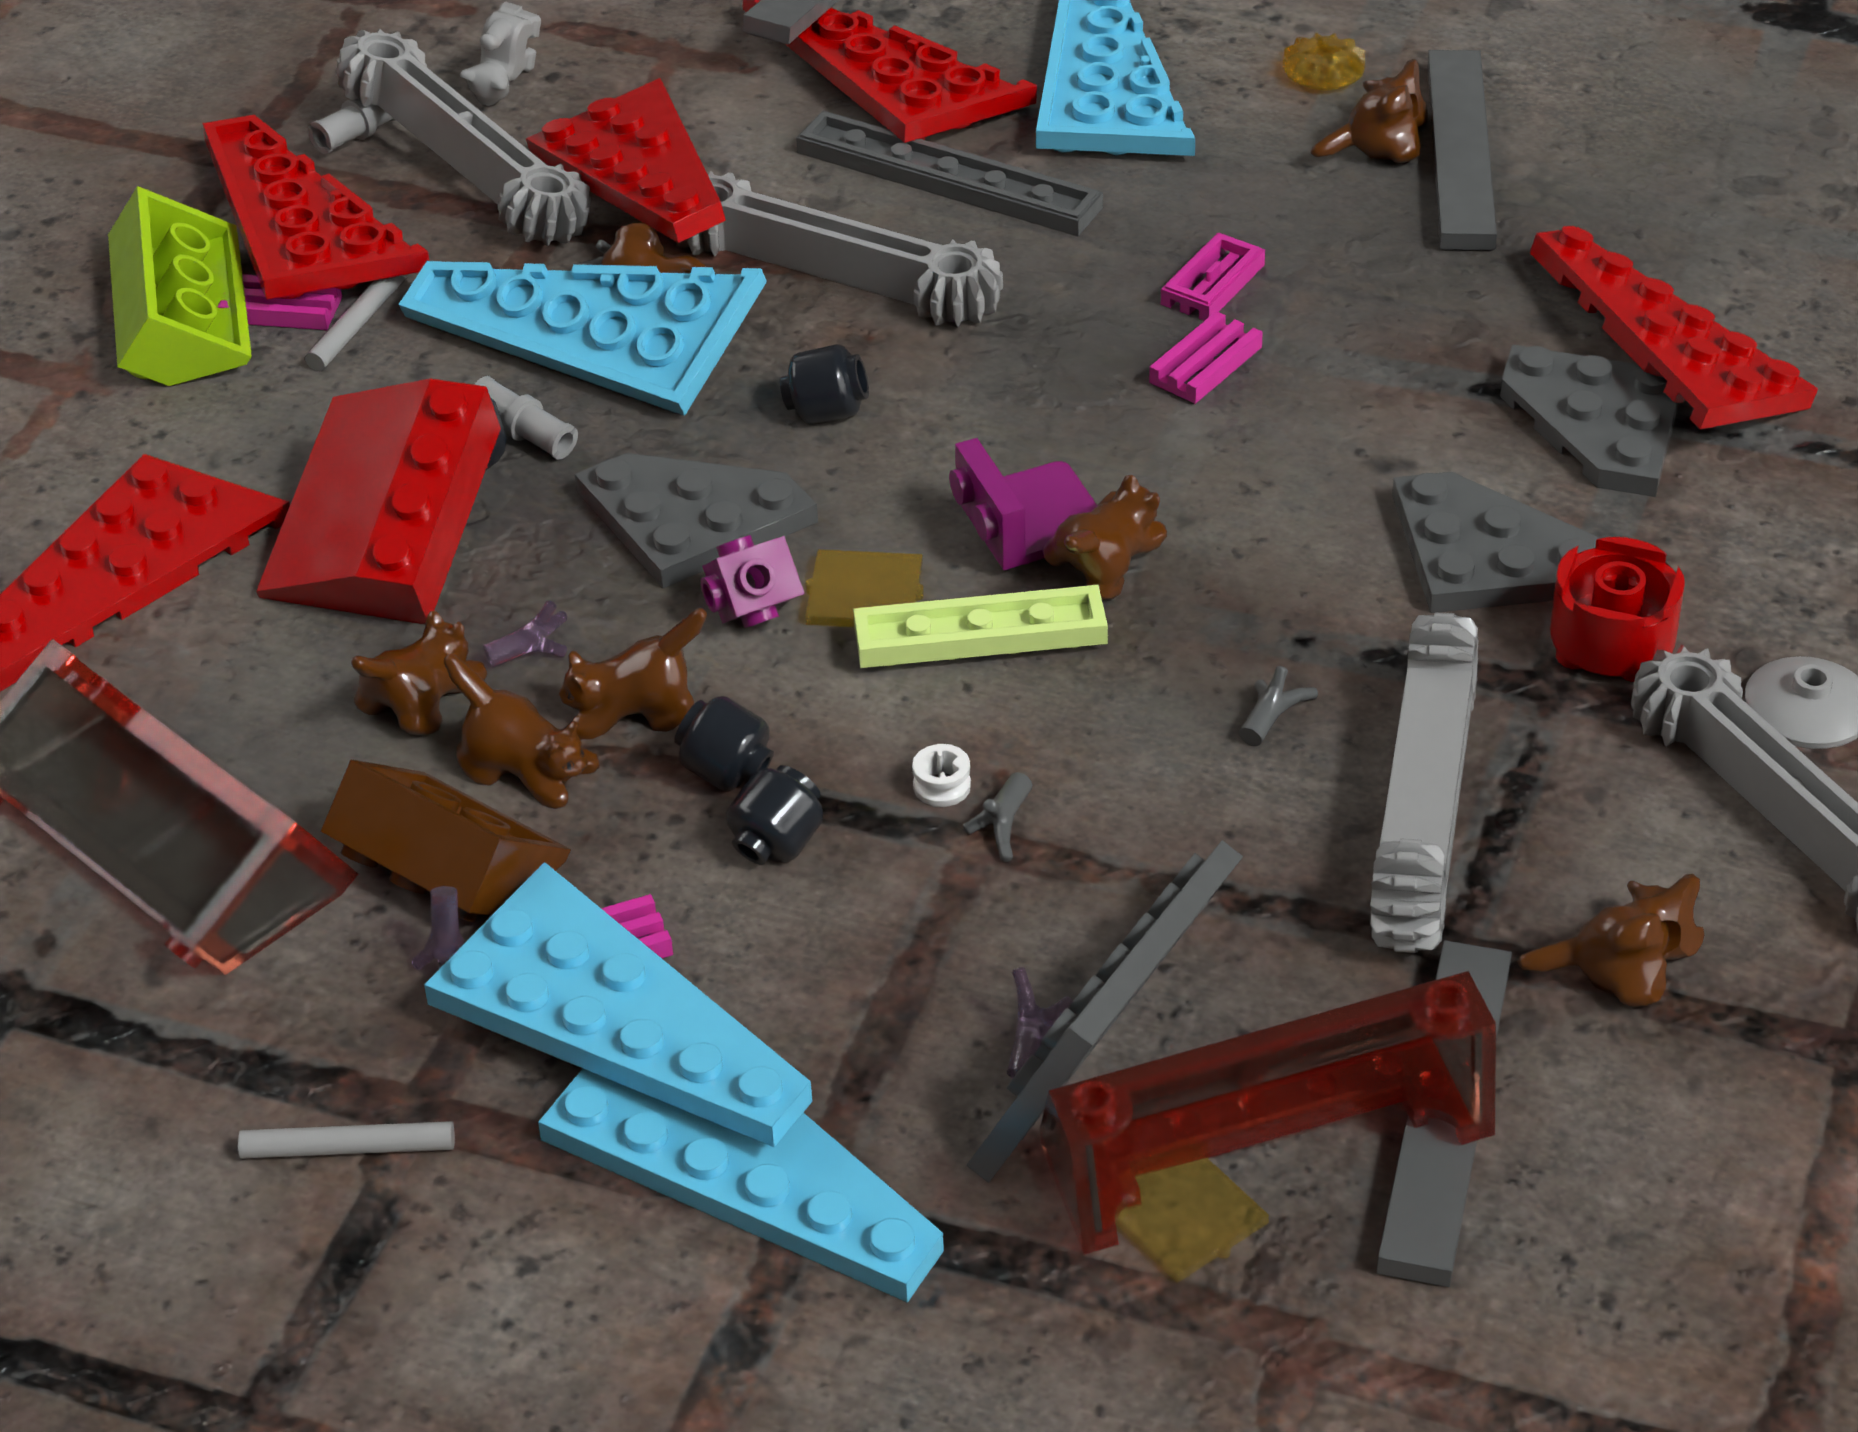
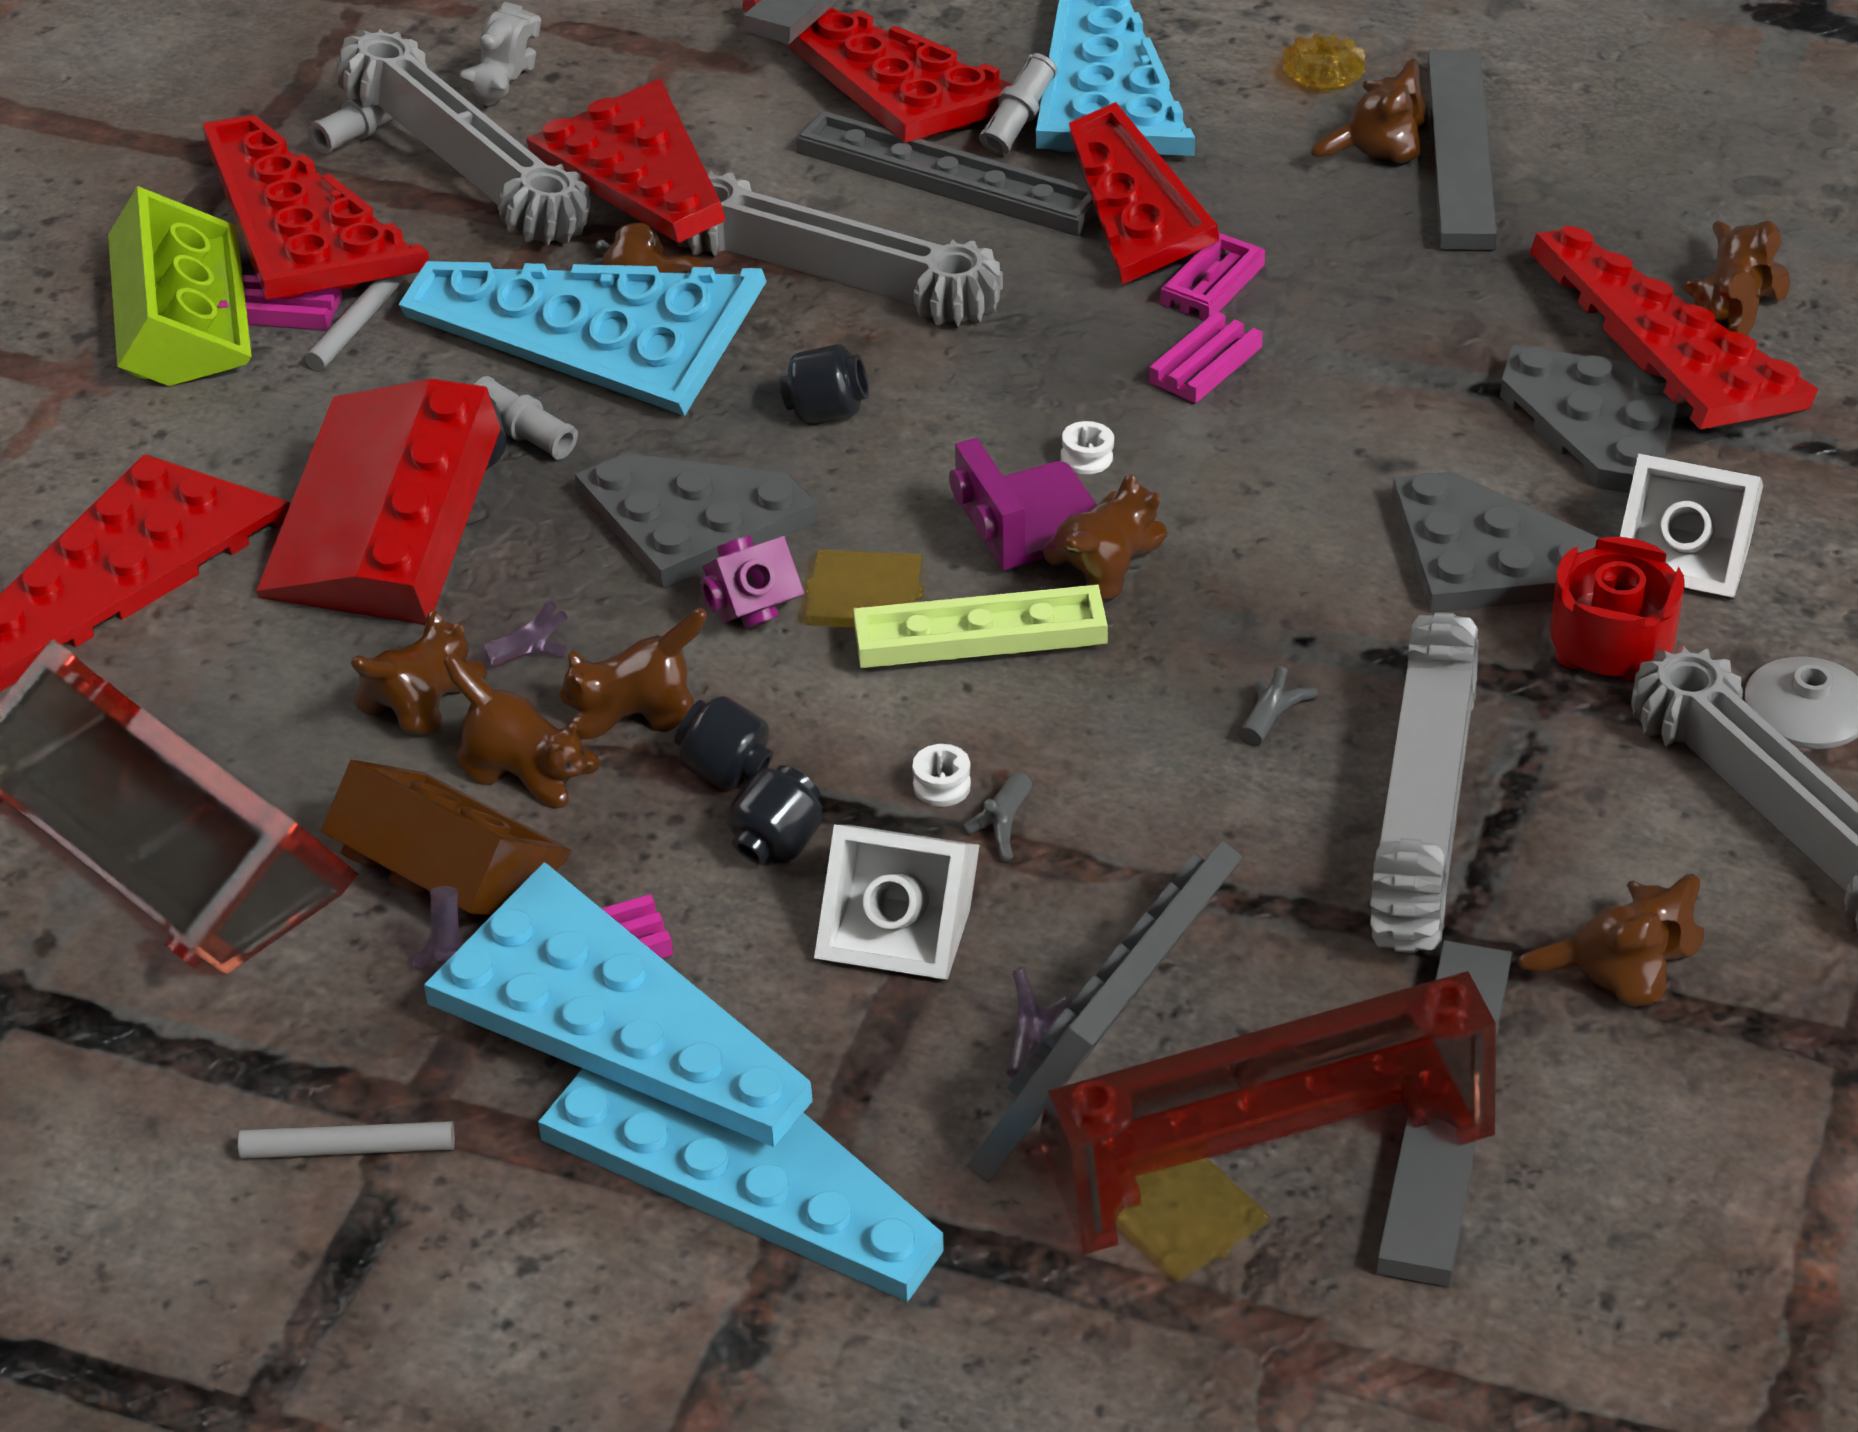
(895, 900): none -> white slope
(1018, 104): none -> light grey pin
(1075, 450): none -> white bush
(1137, 196): none -> red wing
(1696, 517): none -> white slope
(1742, 274): none -> reddish brown animal

